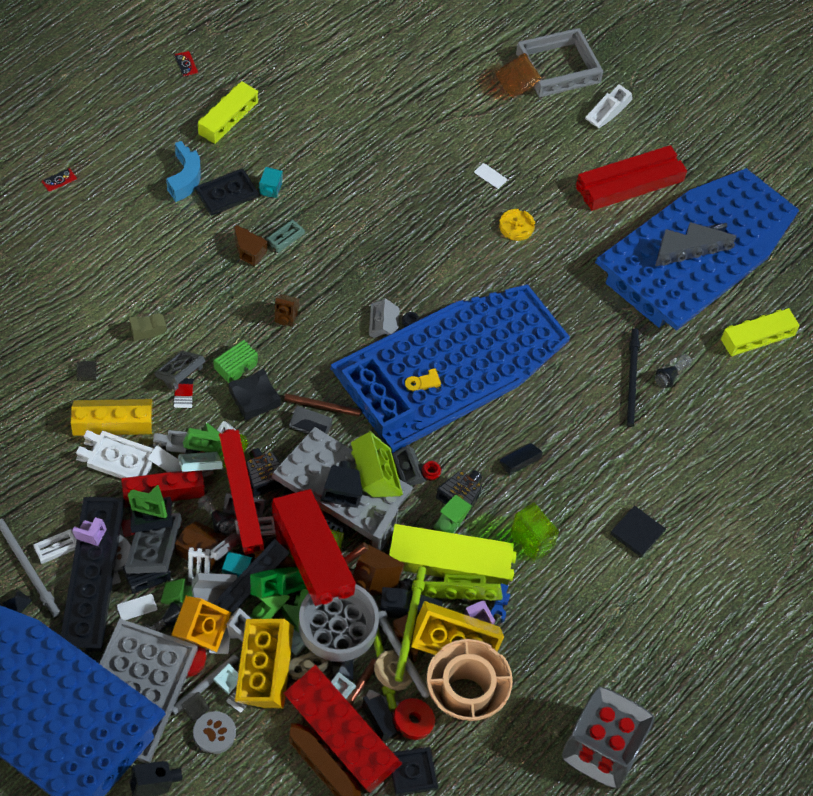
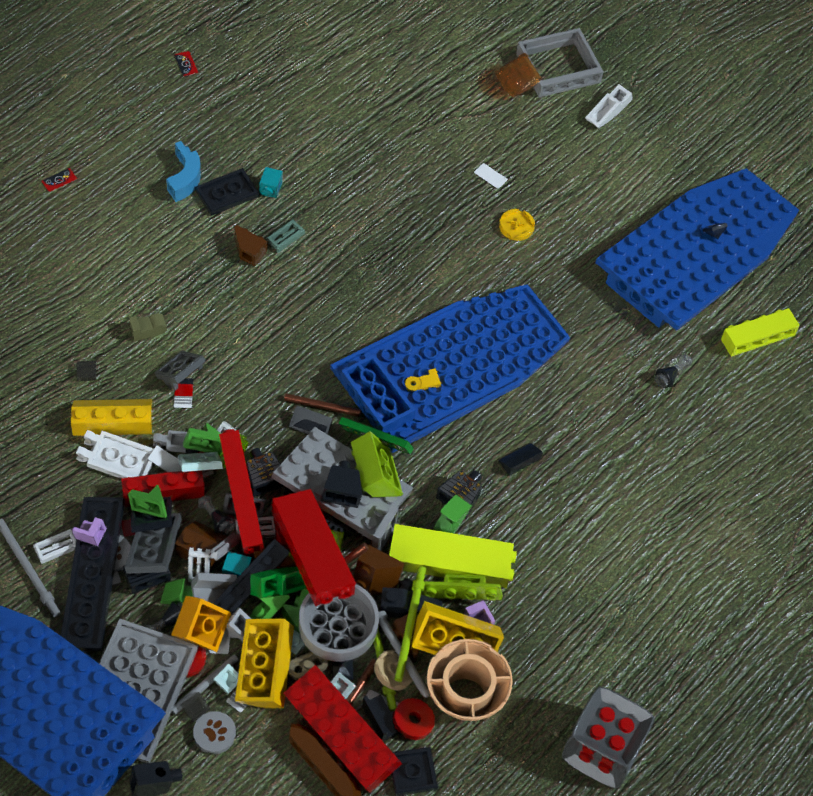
(17, 601): black slope -> none
(137, 607): white sticker -> none
(227, 112): neon yellow brick -> none
(236, 361): bright green brick -> none
(254, 395): black brick -> none
(286, 309): reddish brown slope -> none
(383, 318): light grey panel -> none
(390, 440): none -> green tile
(408, 466): dark grey slope -> none
(409, 318): black plate -> none
(431, 465): red plate -> none
(498, 607): blue plate -> none
(534, 532): clear neon green brick -> none
(630, 177): red brick -> none
(634, 347): black bar -> none
(638, 531): black tile -> none
(693, 244): dark grey slope -> none

